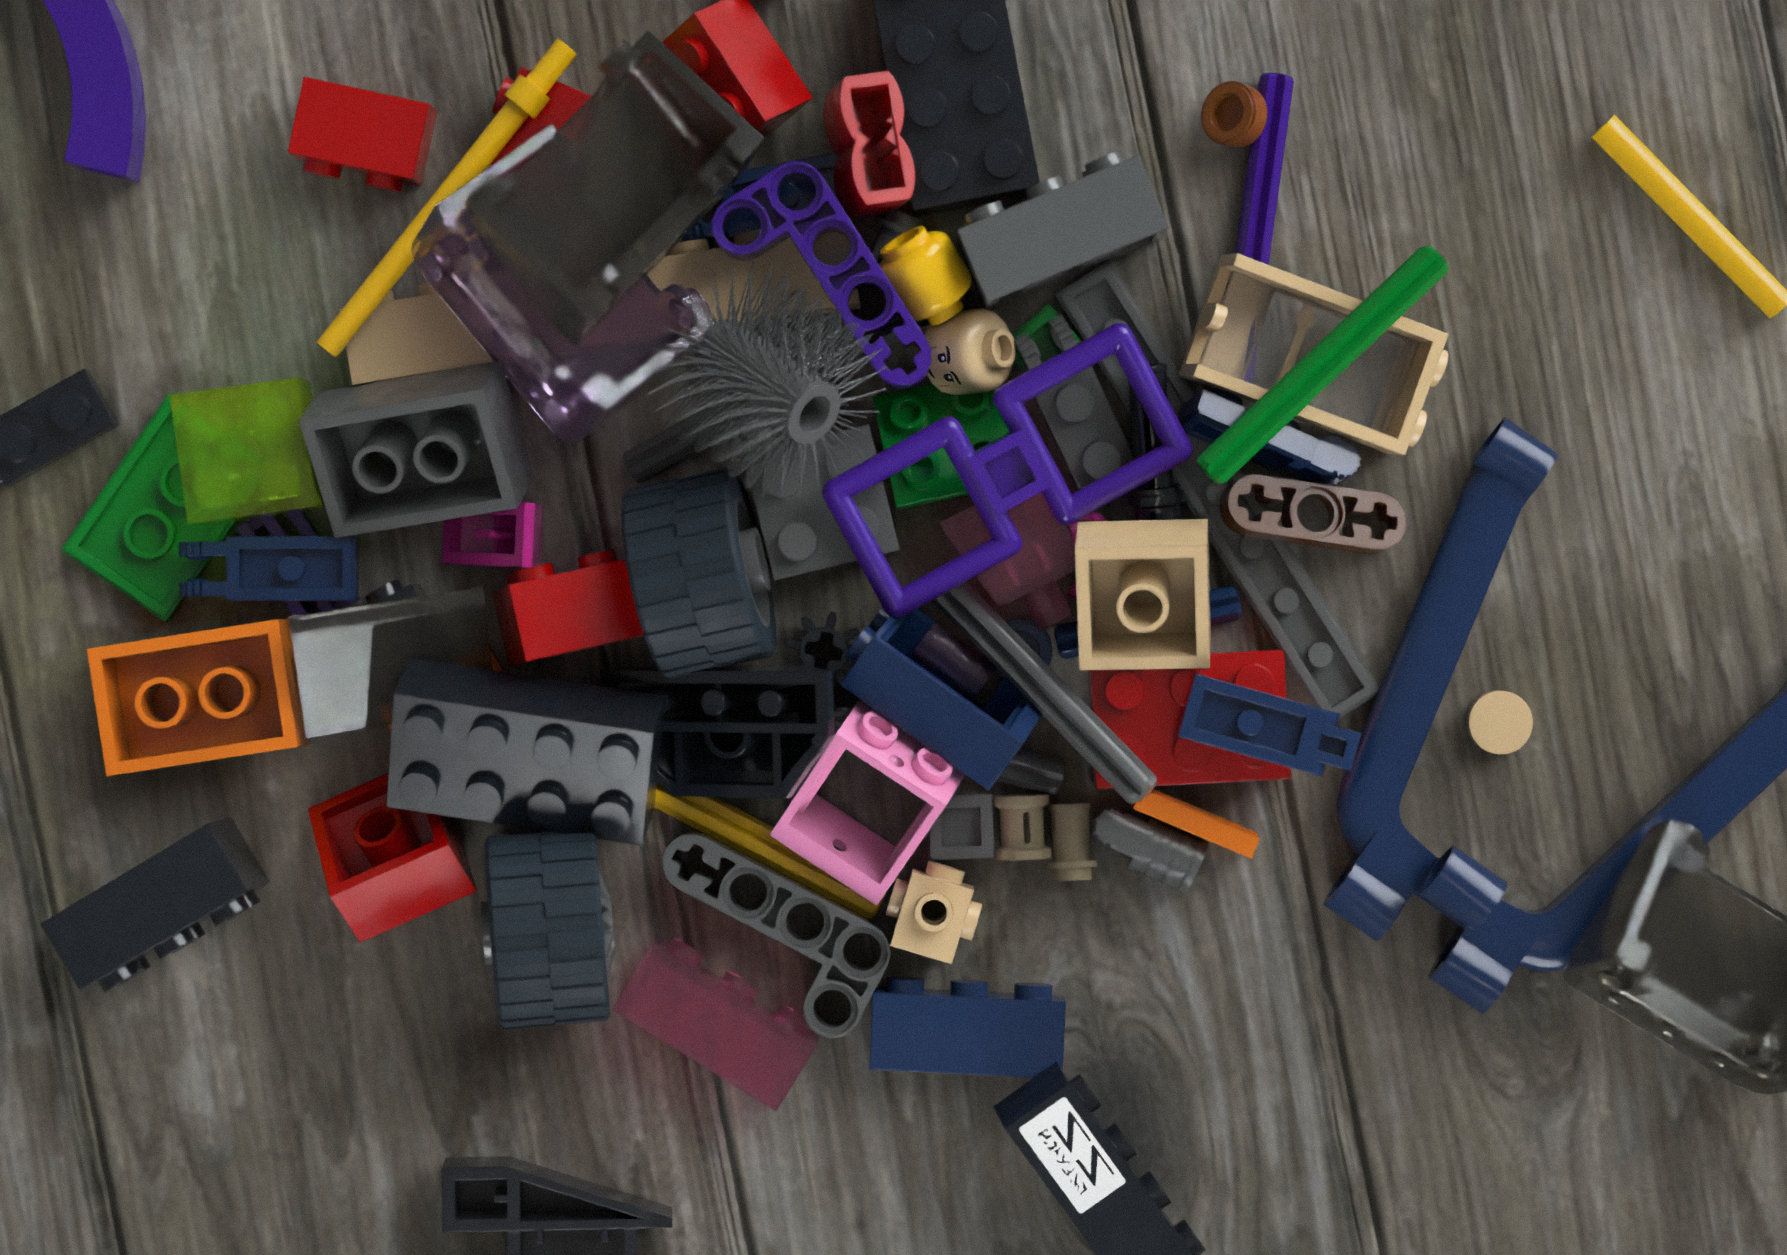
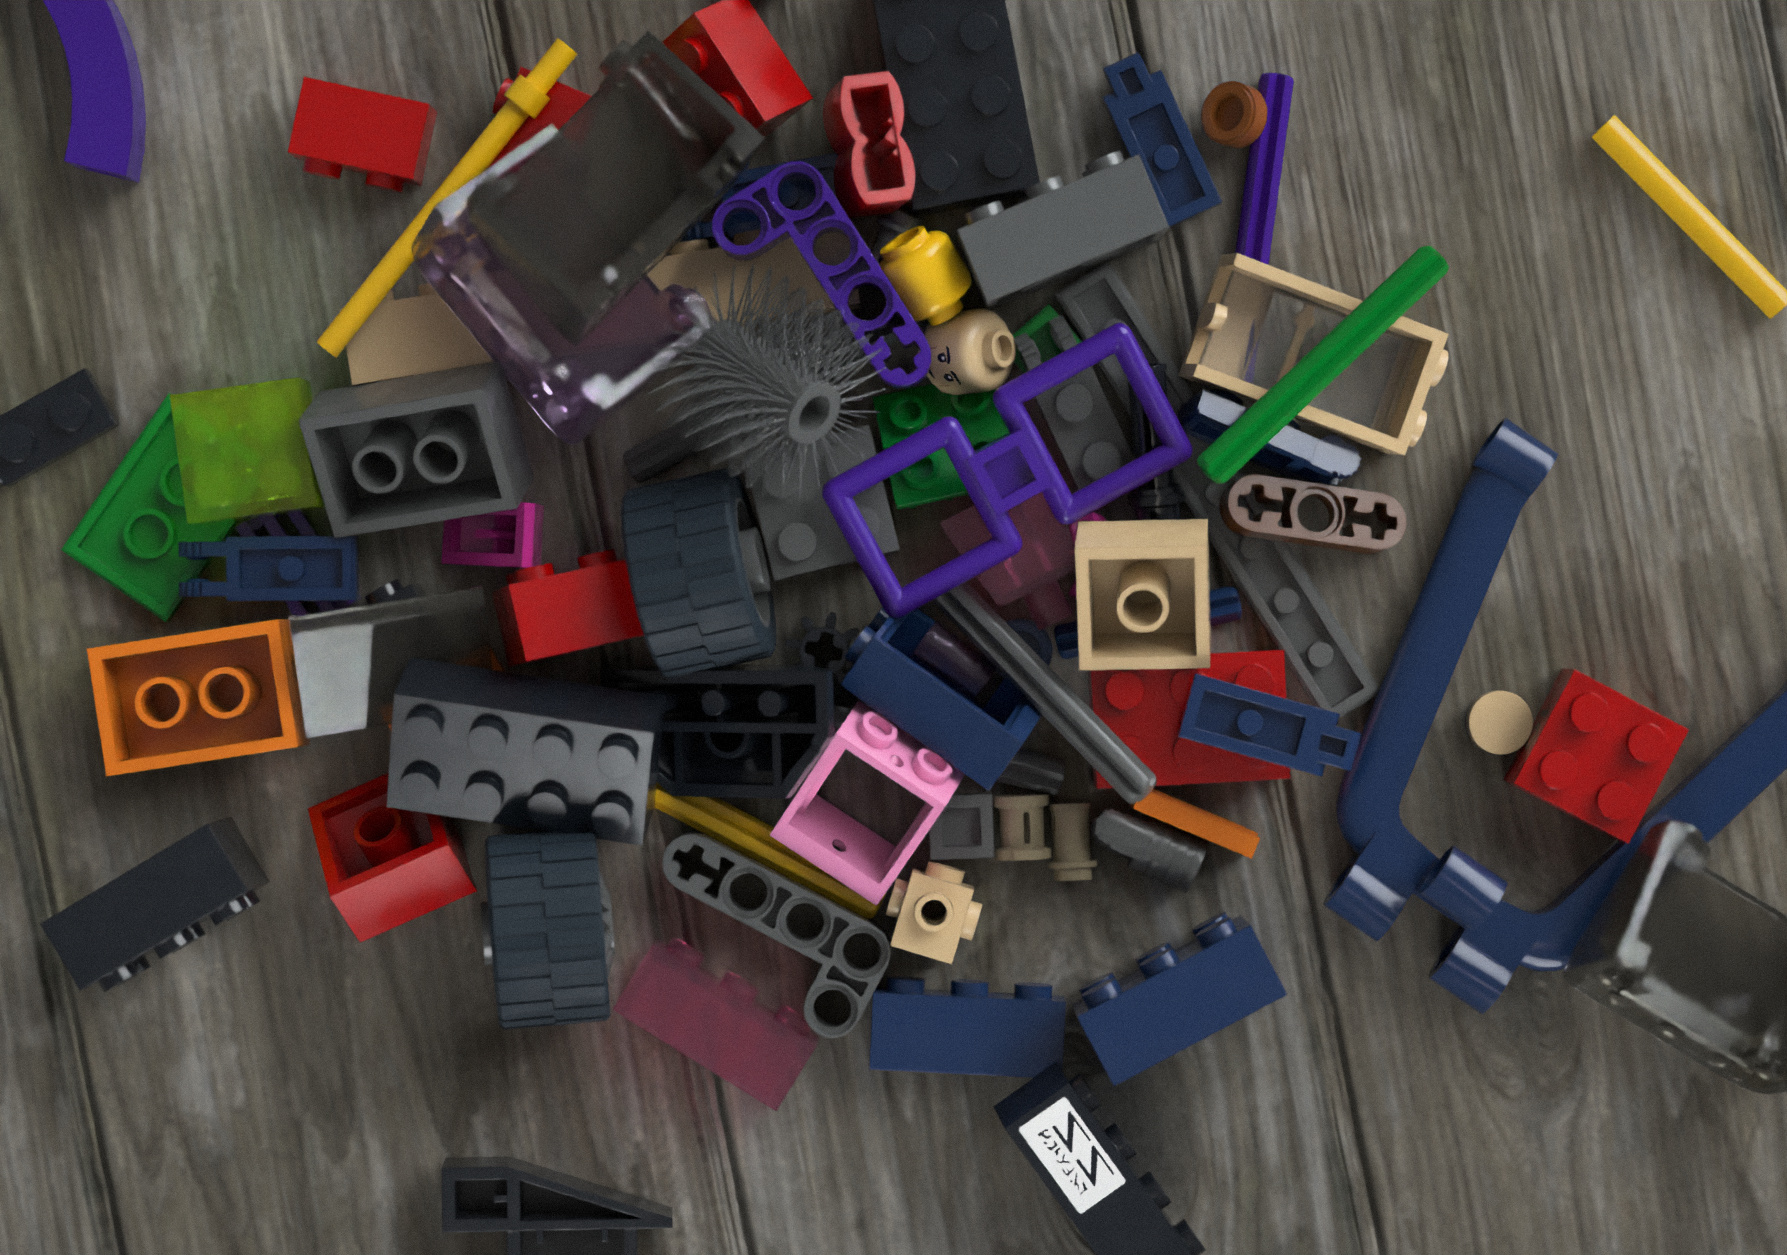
(1155, 129): none -> dark blue hinge
(1177, 996): none -> dark blue brick
(1596, 754): none -> red brick

